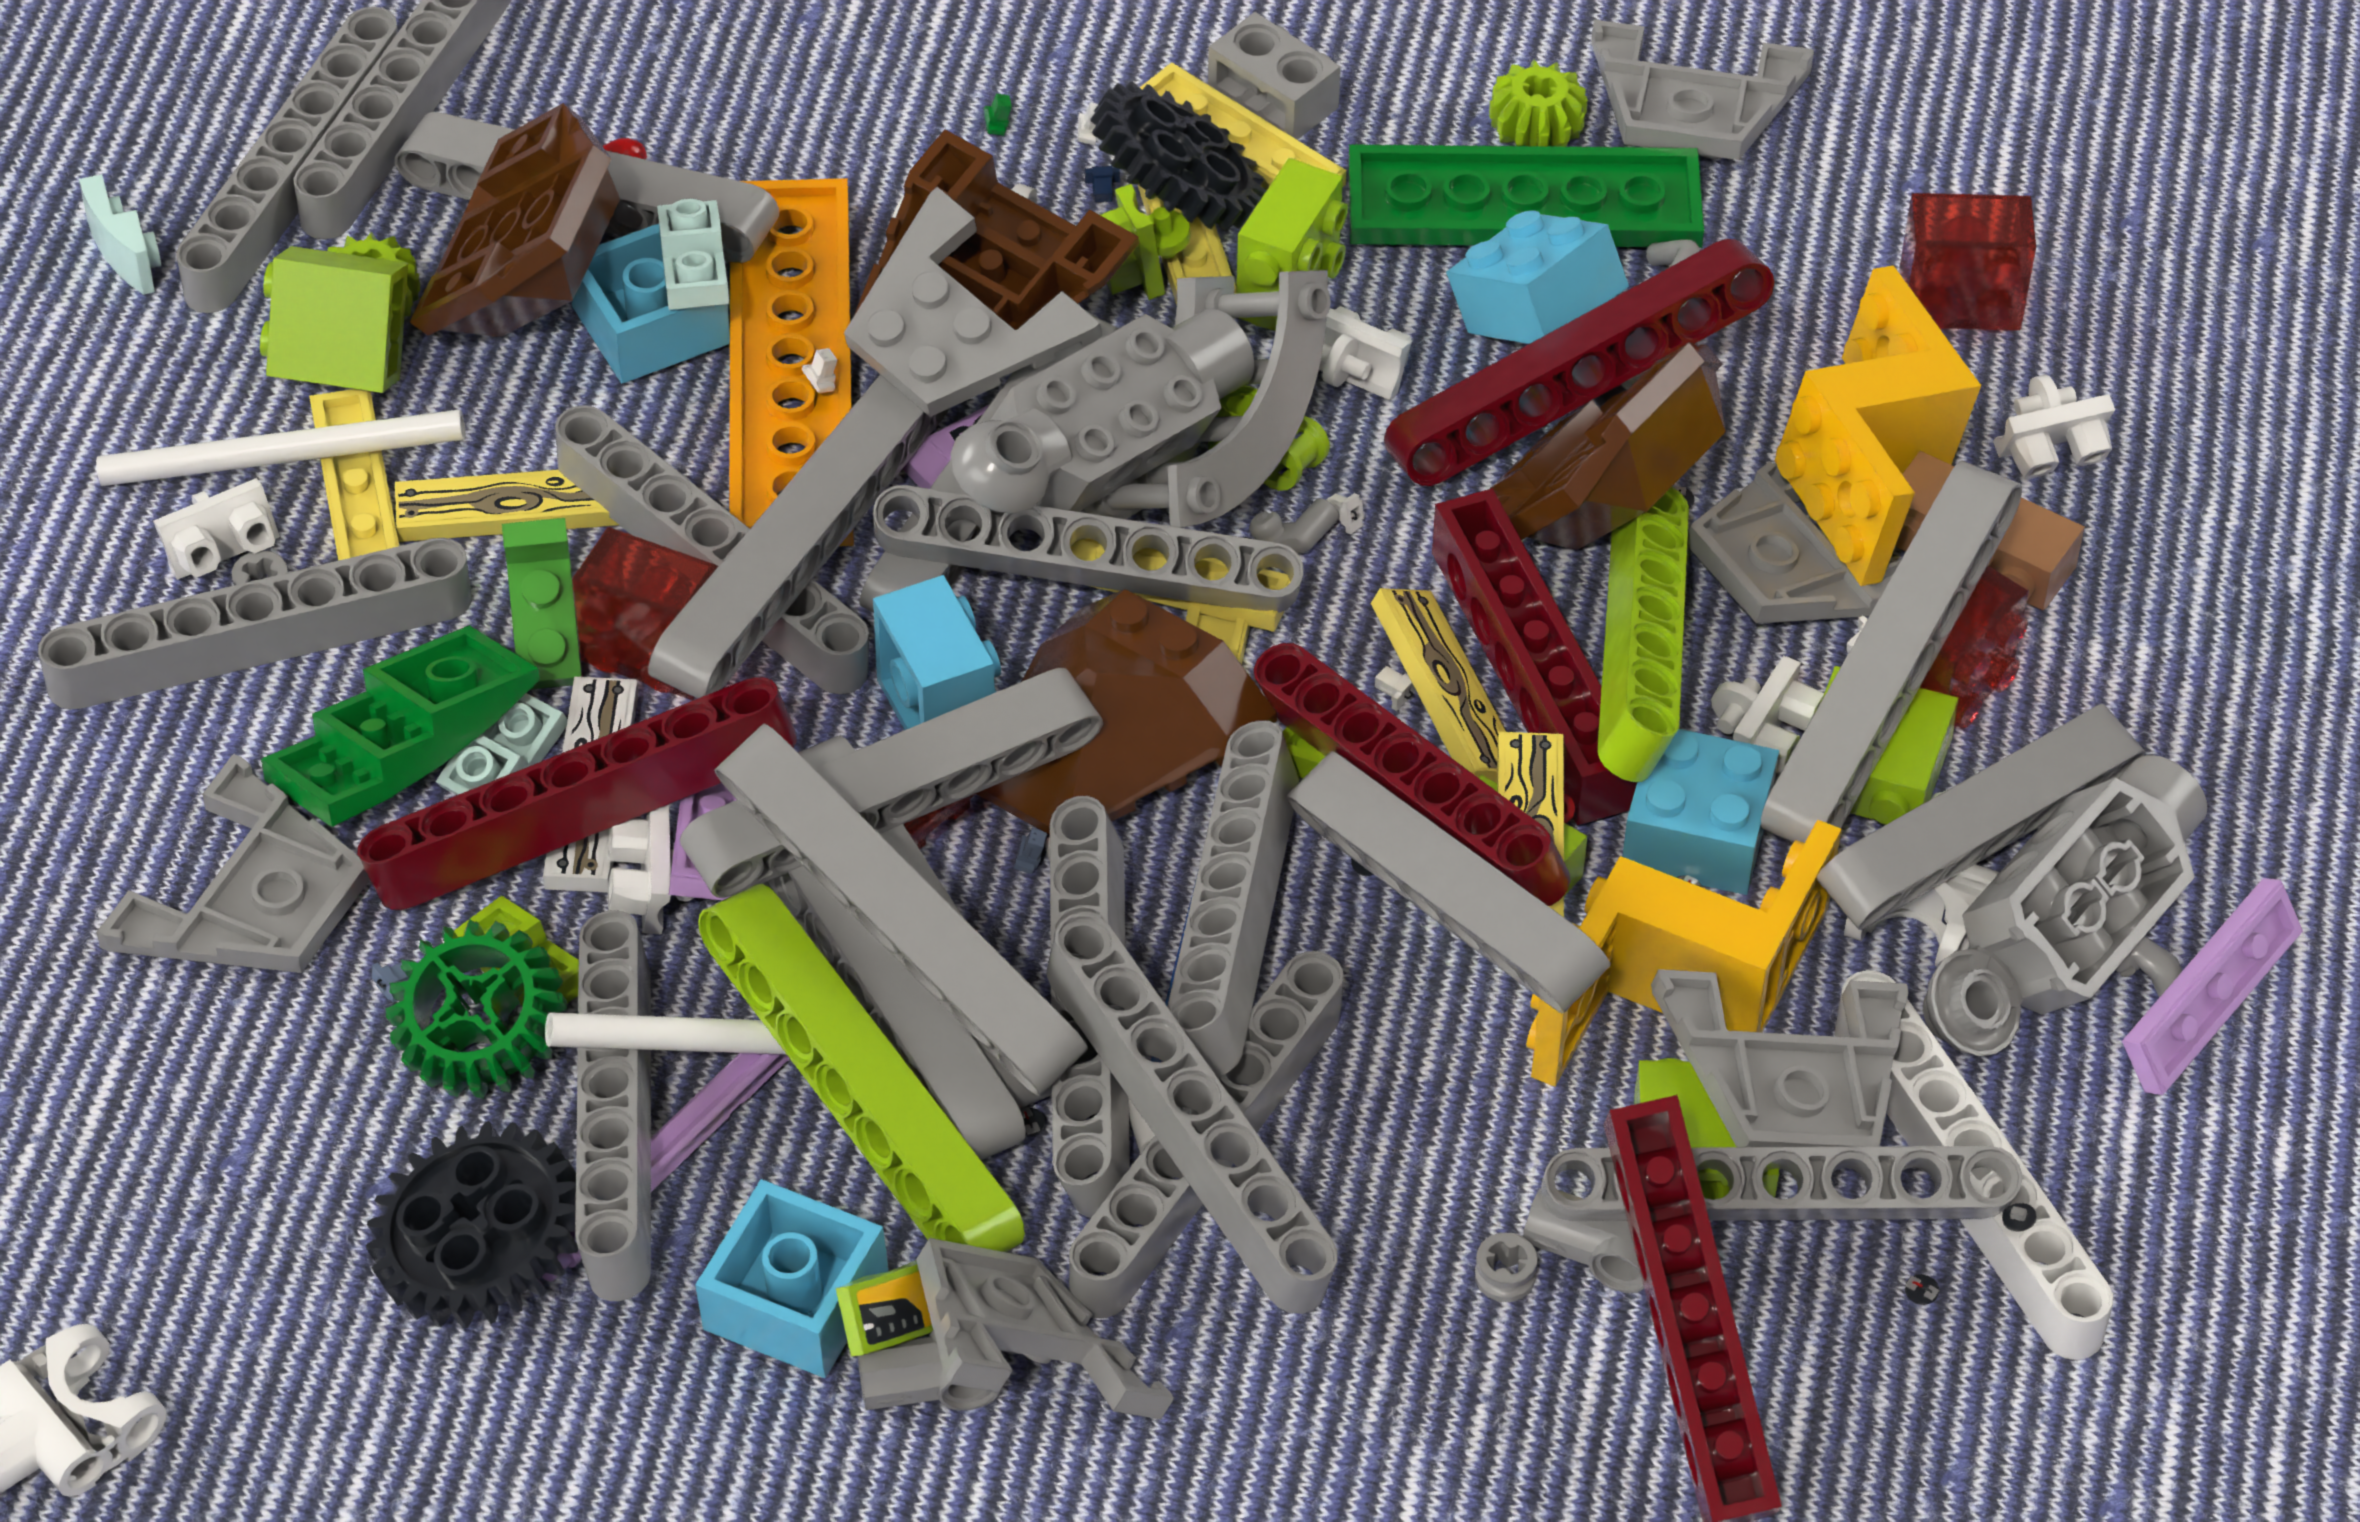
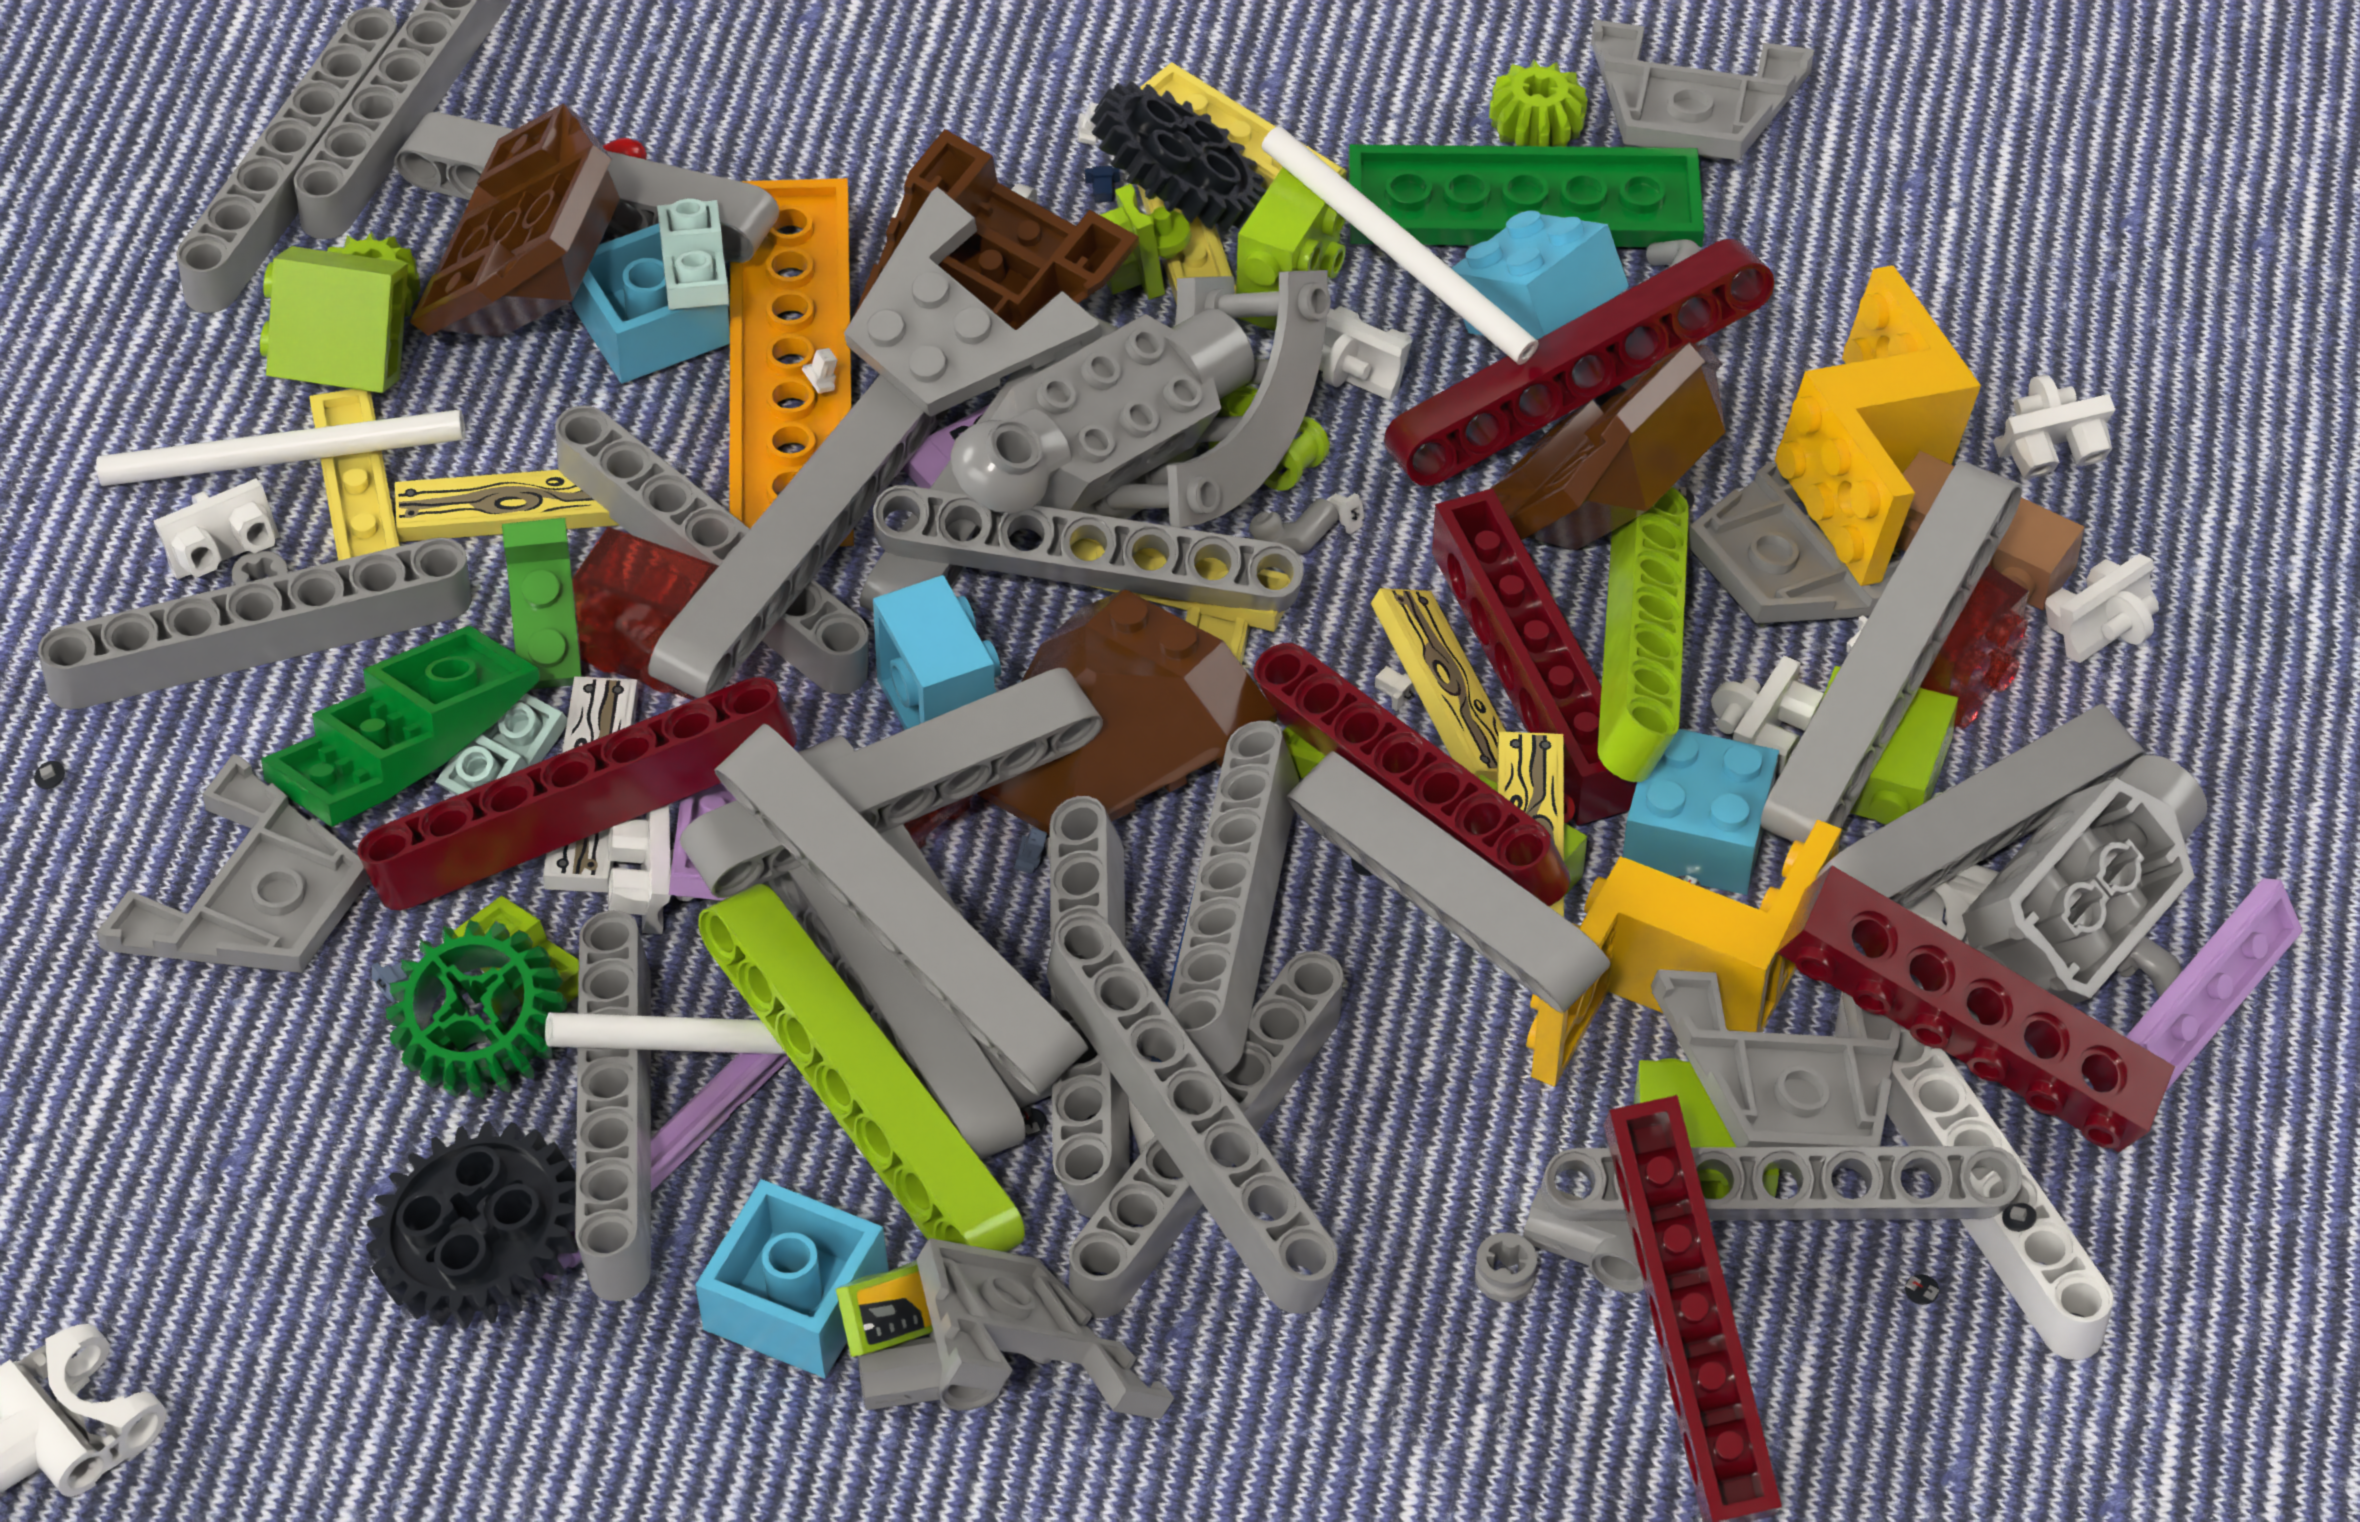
(49, 775): none -> black piece
(120, 235): light aqua slope -> none
(997, 114): green piece -> none
(1274, 75): light grey brick -> none
(1400, 245): none -> white piece
(1970, 258): clear red brick -> none
(2010, 1010): none -> dark red brick
(2112, 606): none -> white hips

